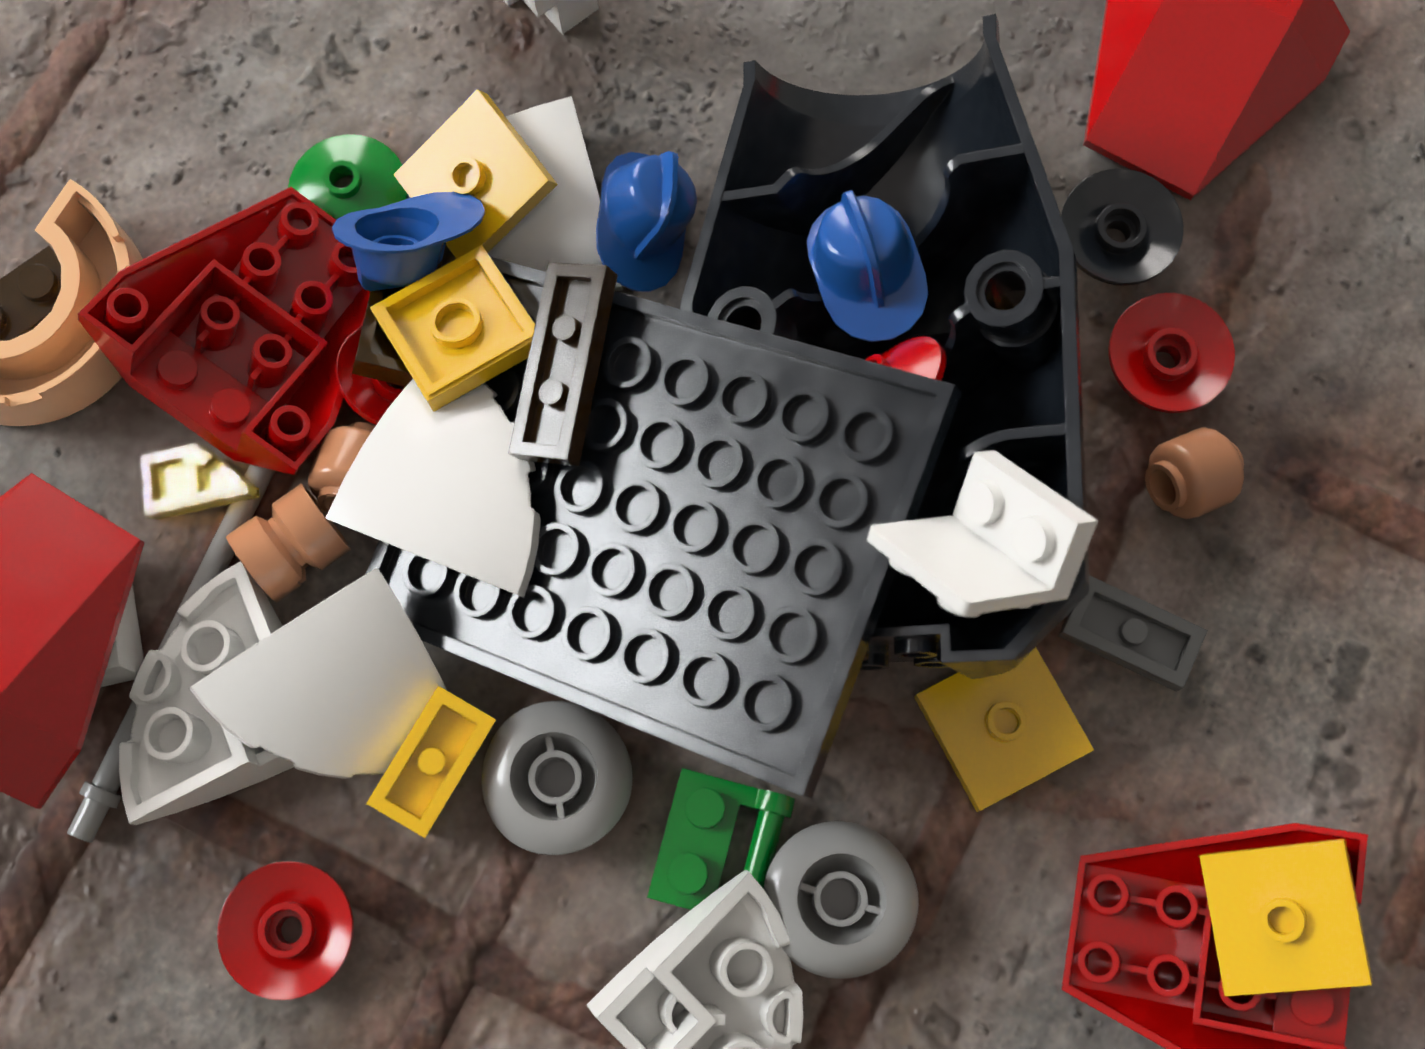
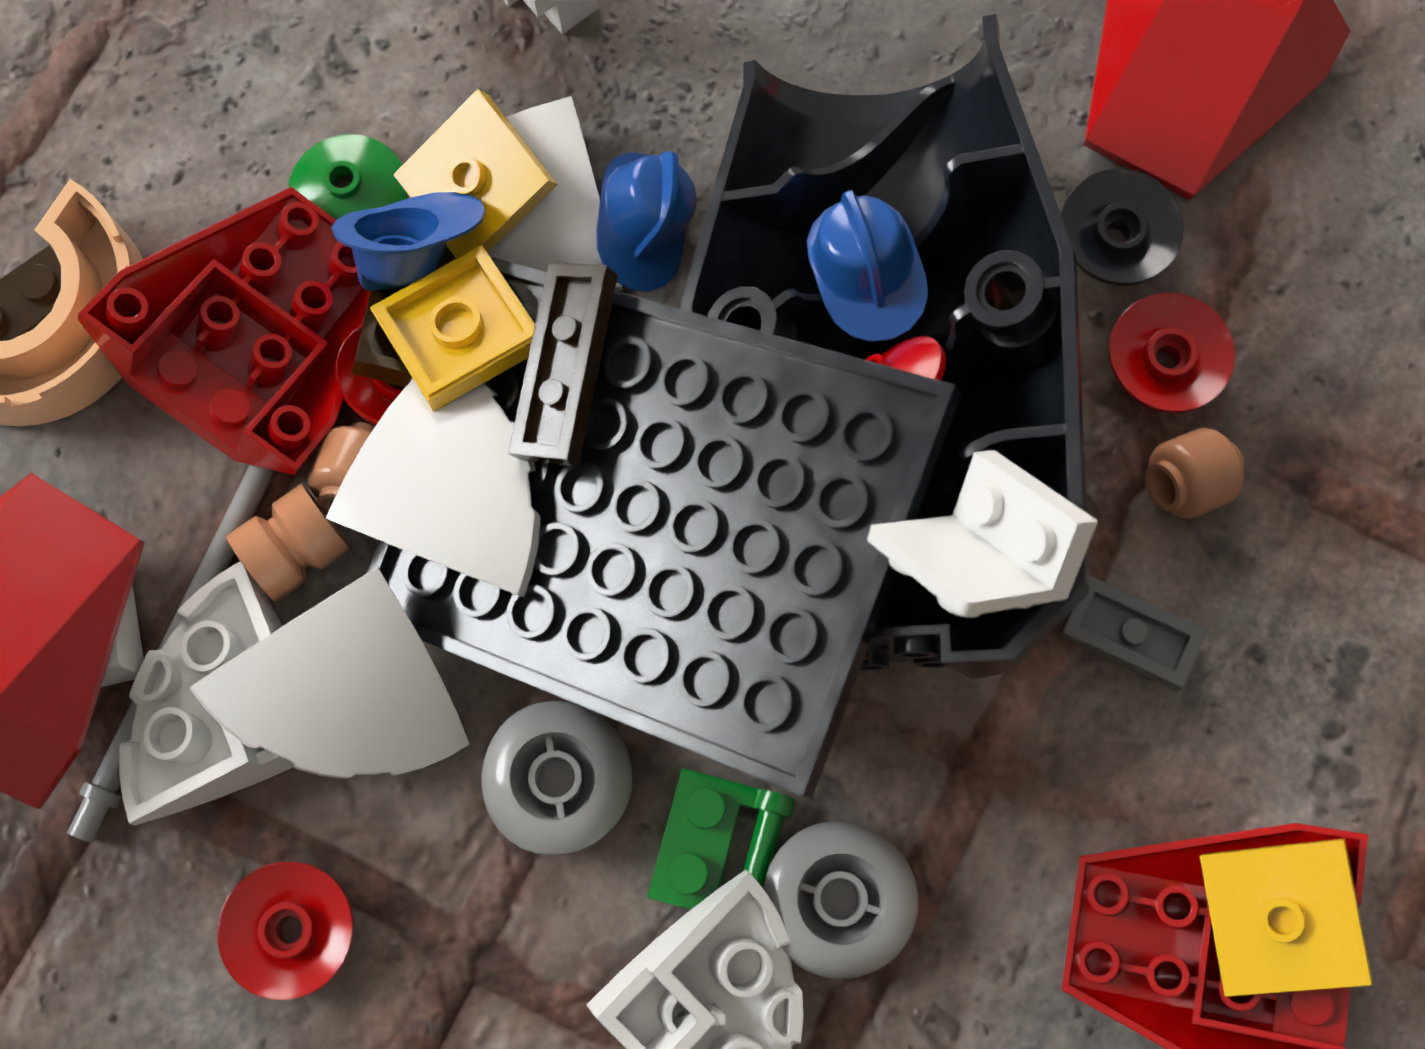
(190, 481): clear yellow tile -> none
(431, 762): yellow panel -> none
(1003, 729): yellow plate -> none

